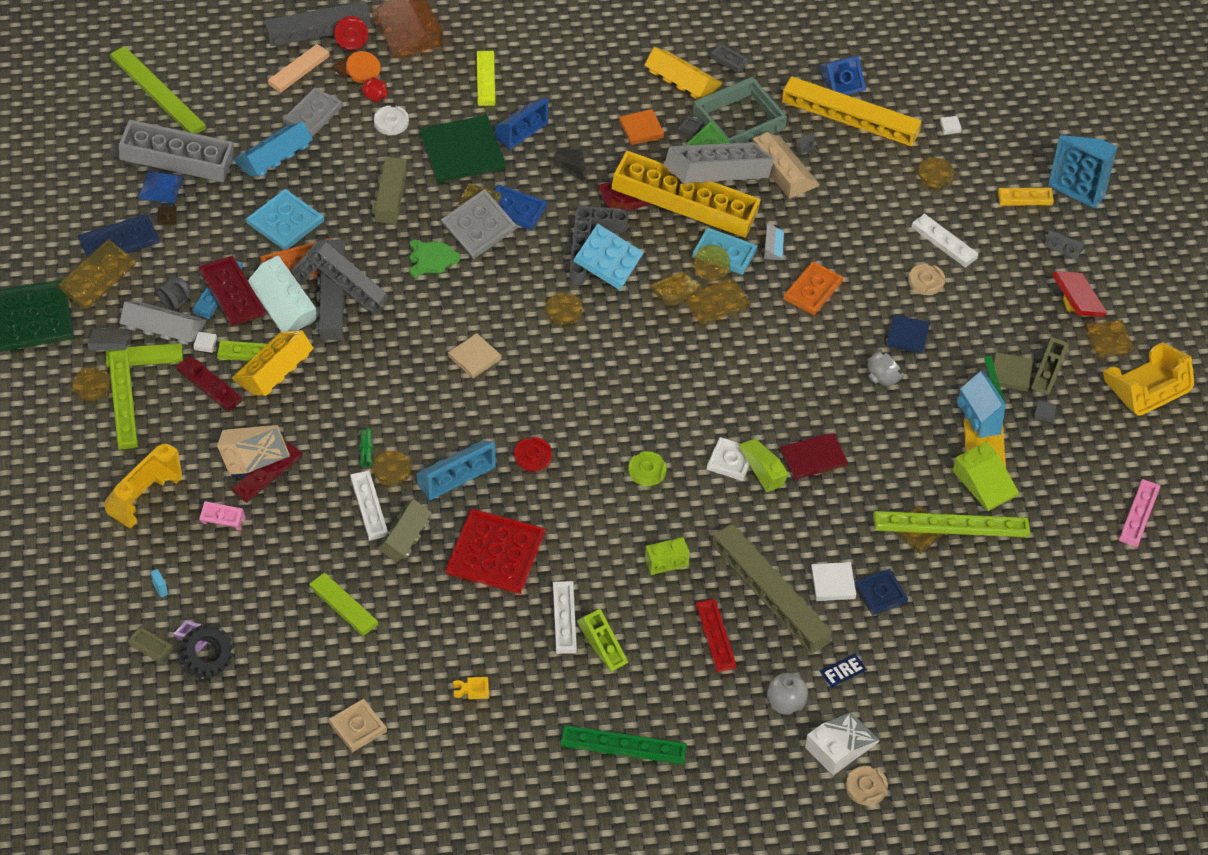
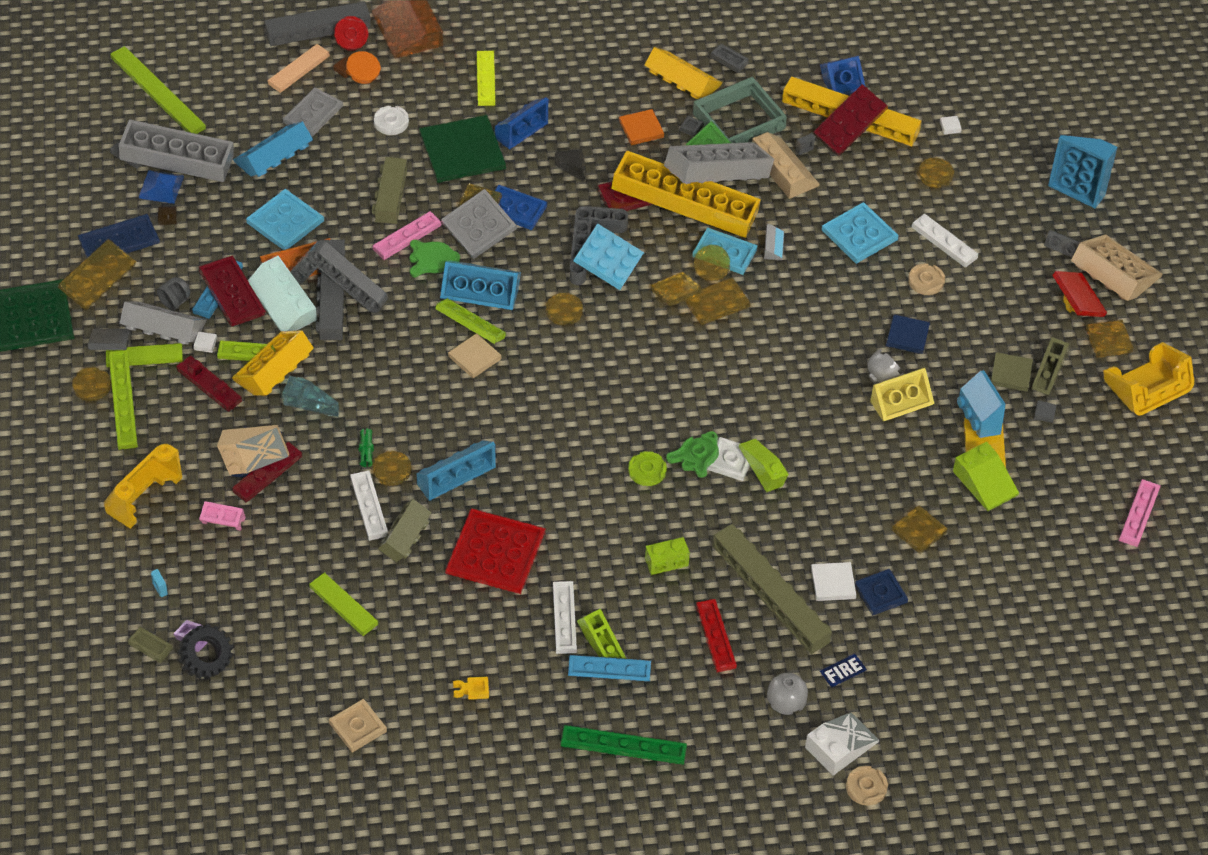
(307, 396): none -> clear light blue slope
(375, 89): red head -> none
(403, 237): none -> bright pink tile
(470, 320): none -> lime tile
(480, 285): none -> dark azure slope
(533, 454): red tile -> none
(609, 668): none -> dark azure tile
(696, 453): none -> bright green tile
(813, 288): orange tile -> none
(813, 456): dark red tile -> none
(850, 120): none -> dark red plate
(860, 232): none -> medium azure plate
(902, 394): none -> light yellow slope
(951, 524): lime tile -> none
(993, 375): green tile -> none
(1025, 196): yellow tile -> none
(1115, 267): none -> tan slope

